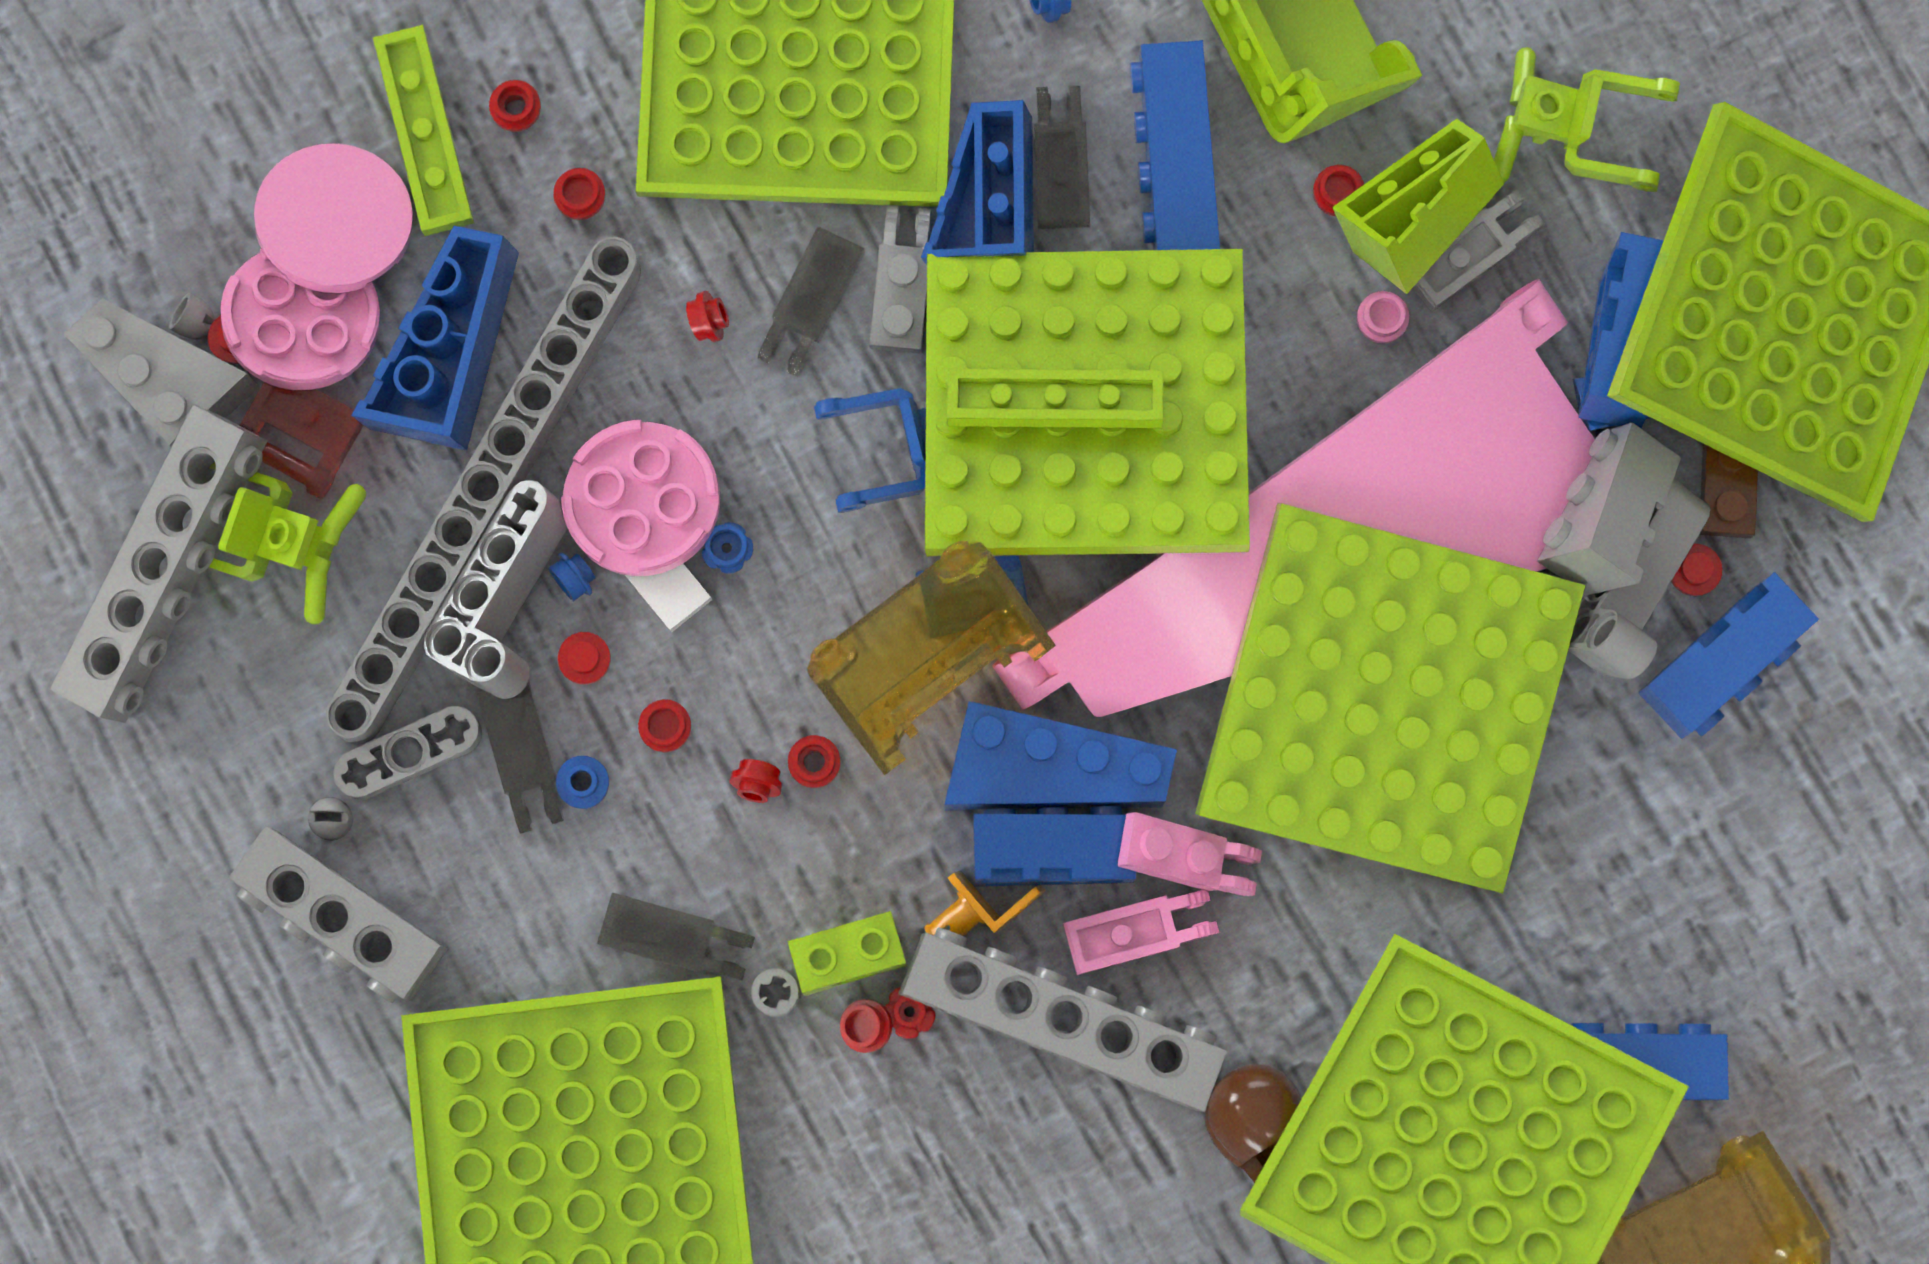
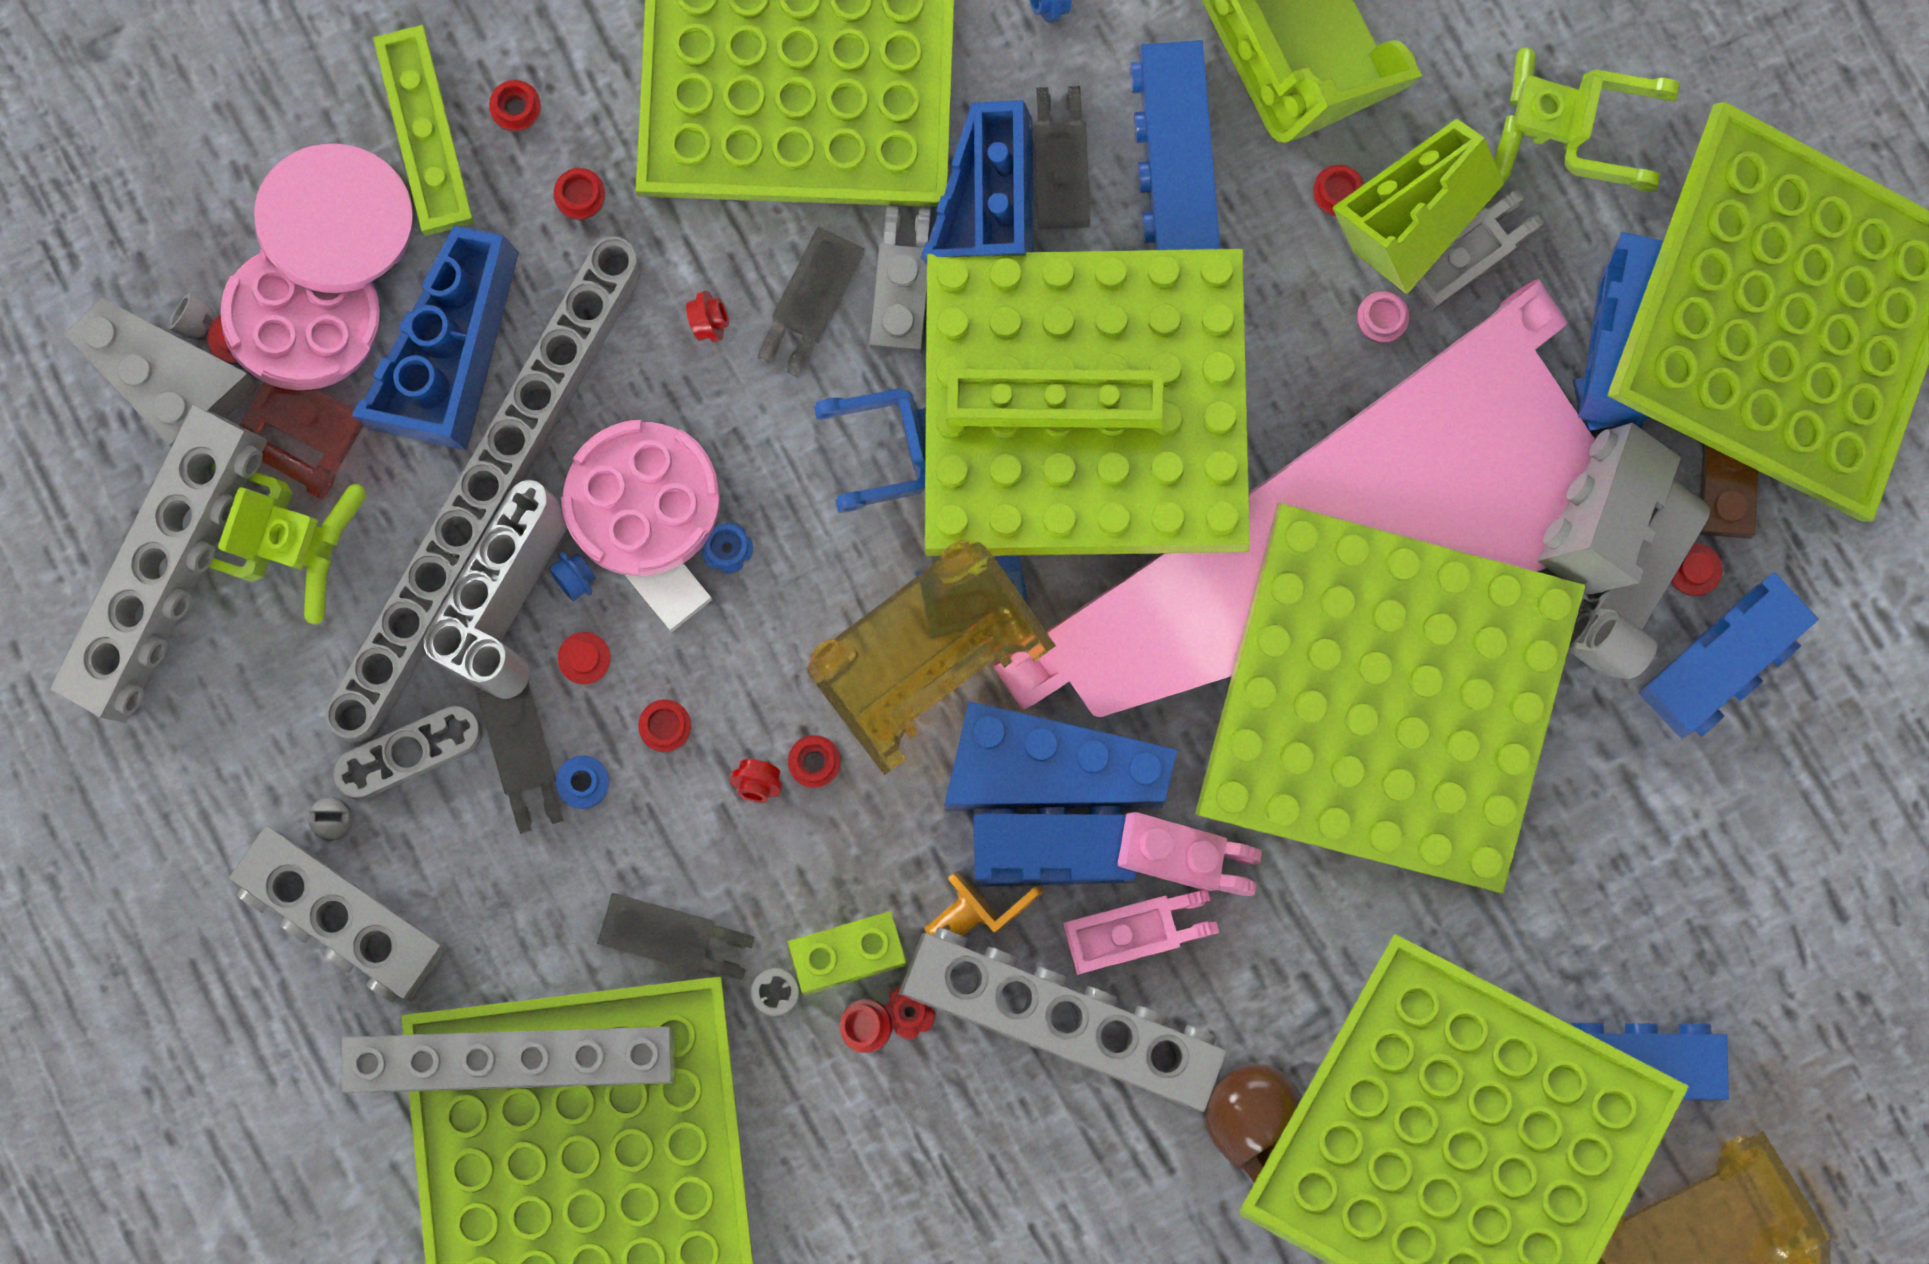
(508, 1060): none -> light grey brick

